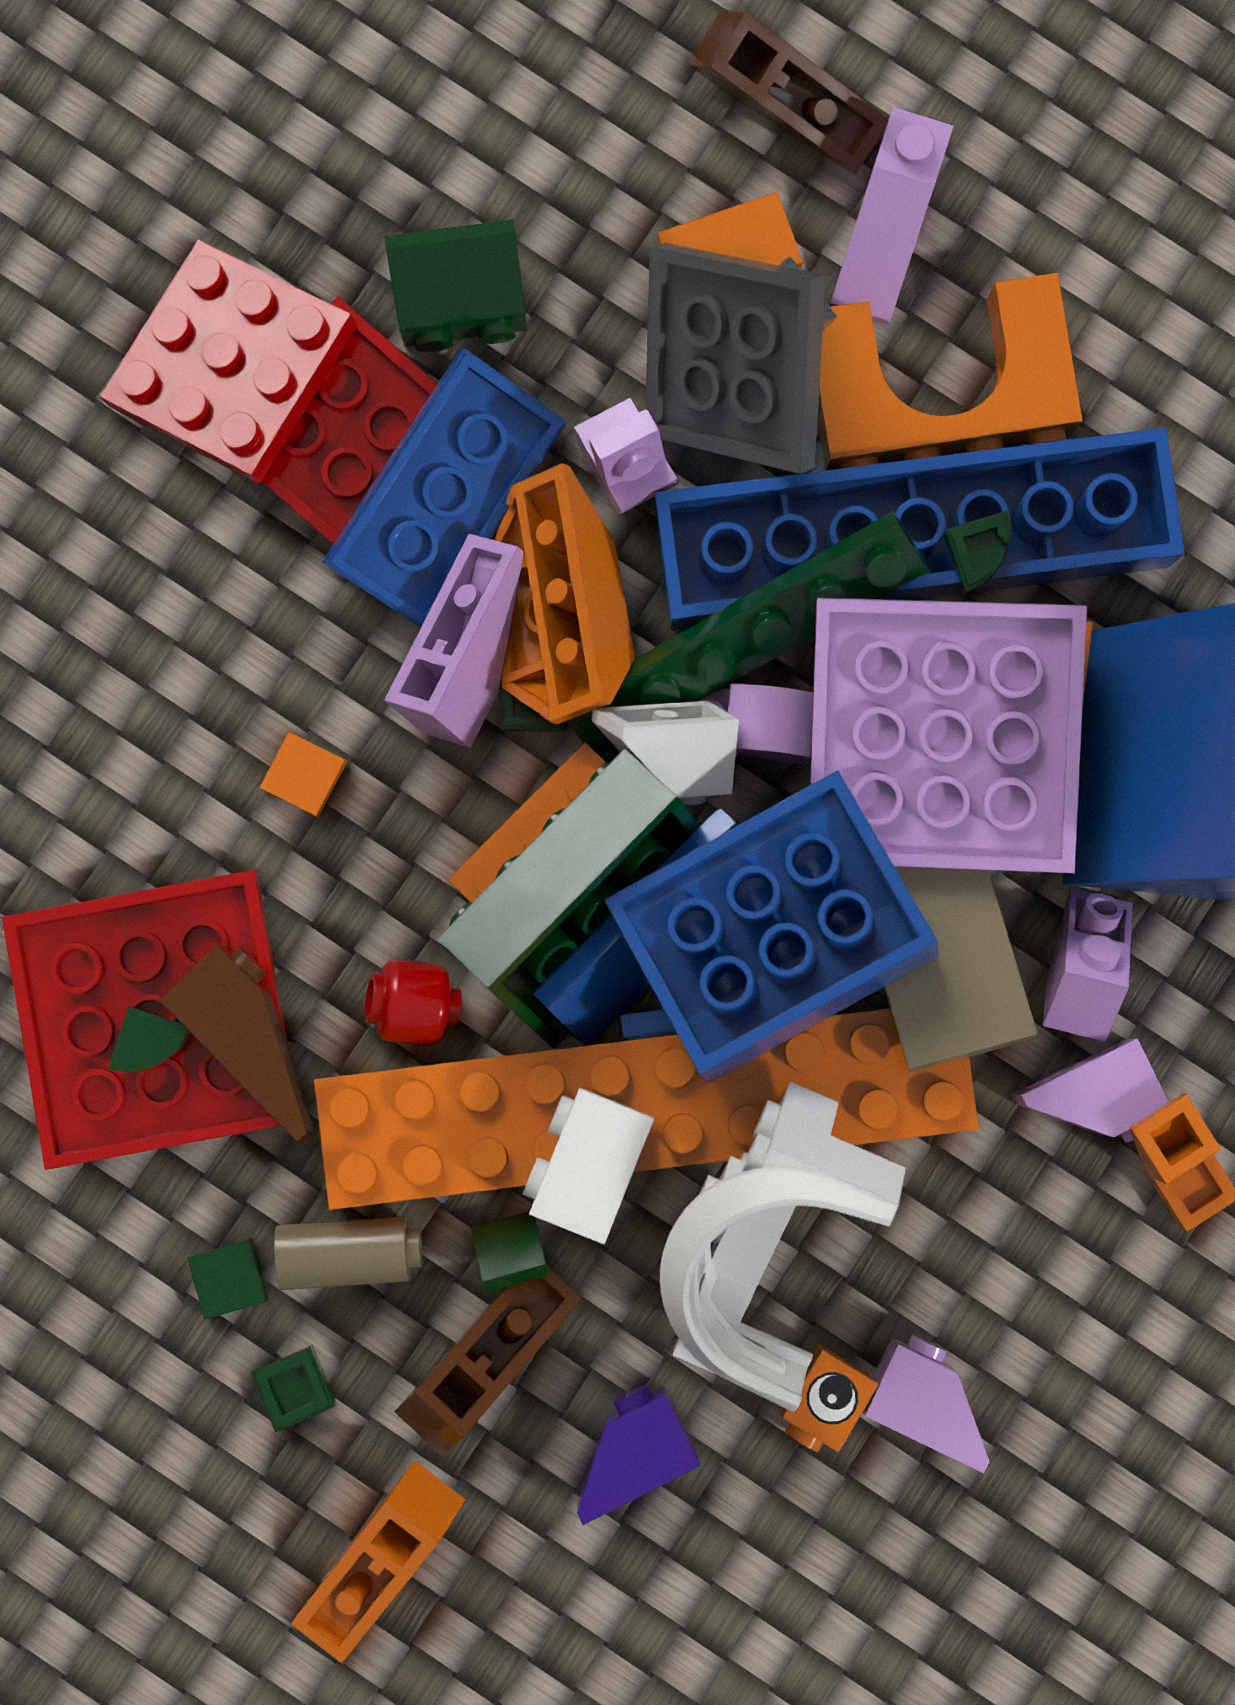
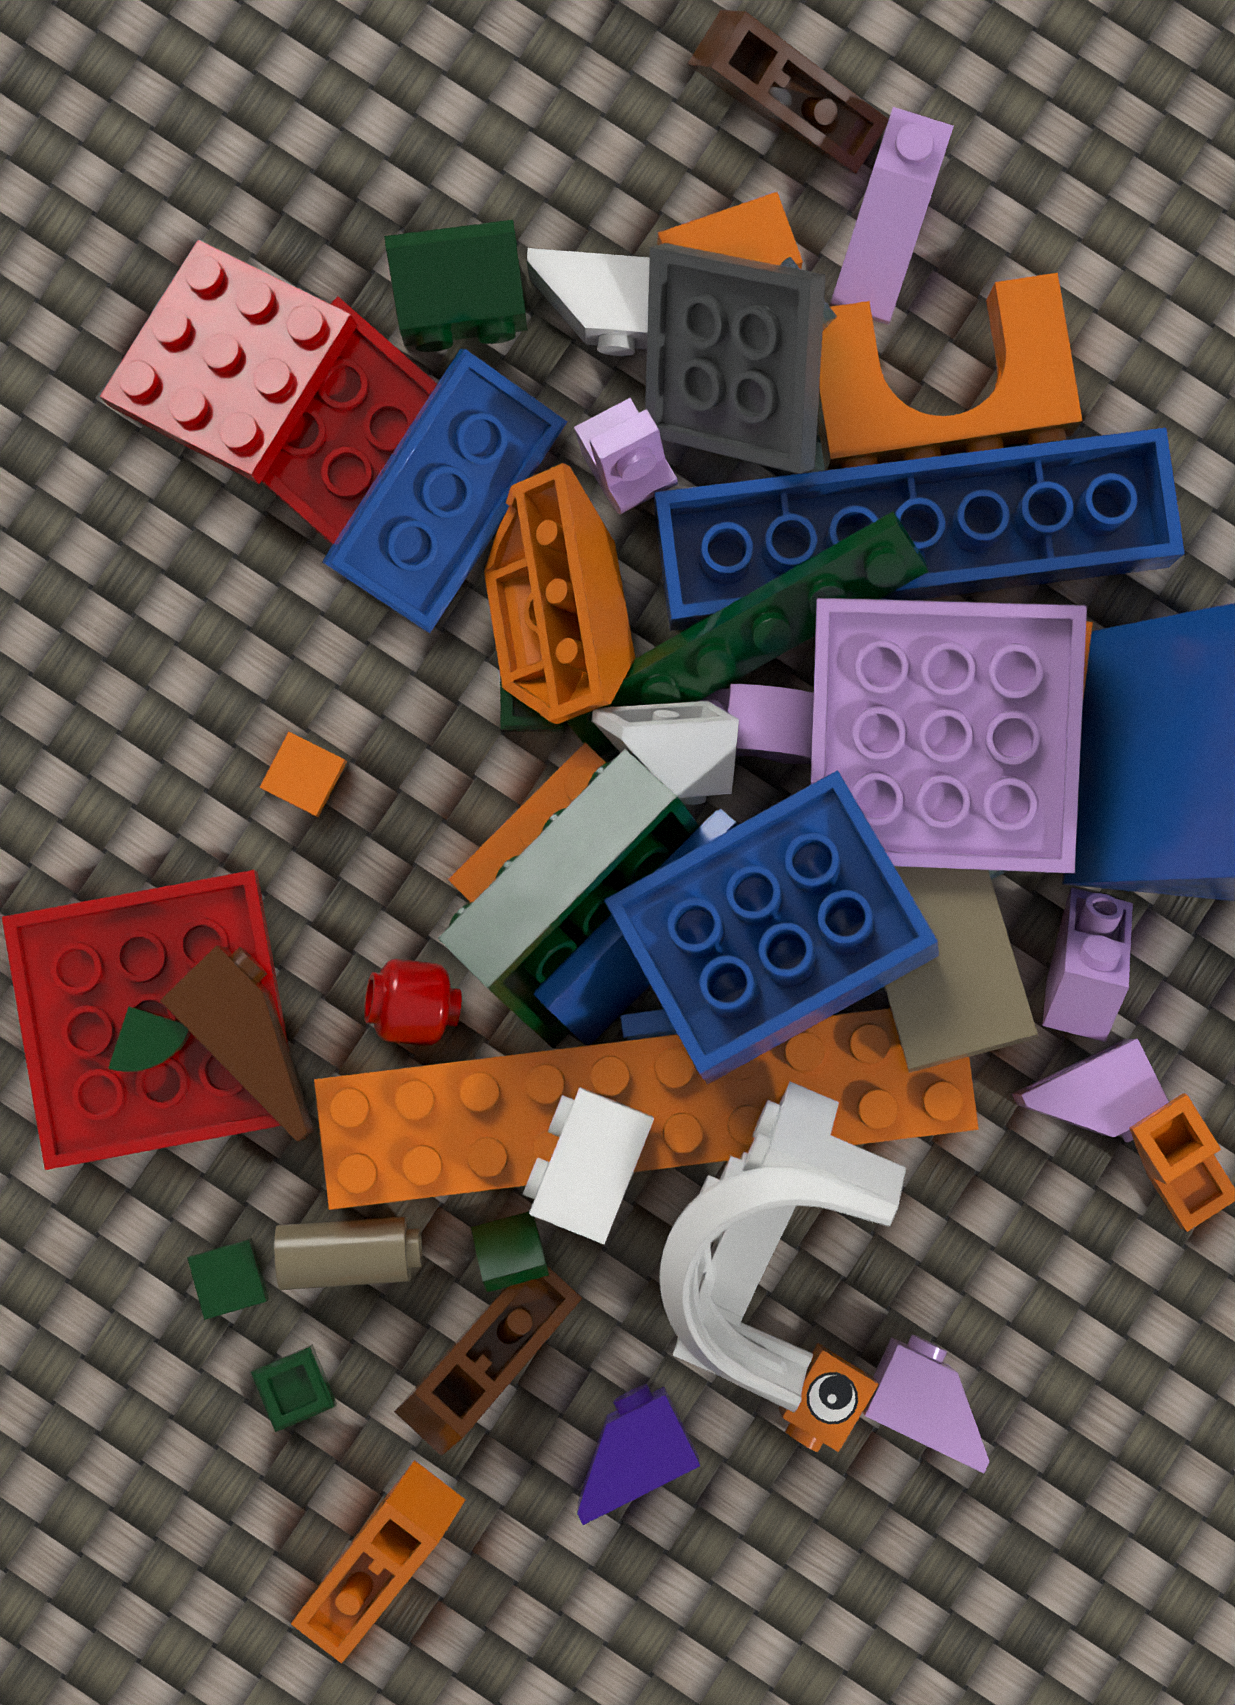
(461, 645): lavender slope -> none
(596, 295): none -> white slope
(978, 549): dark green tile -> none

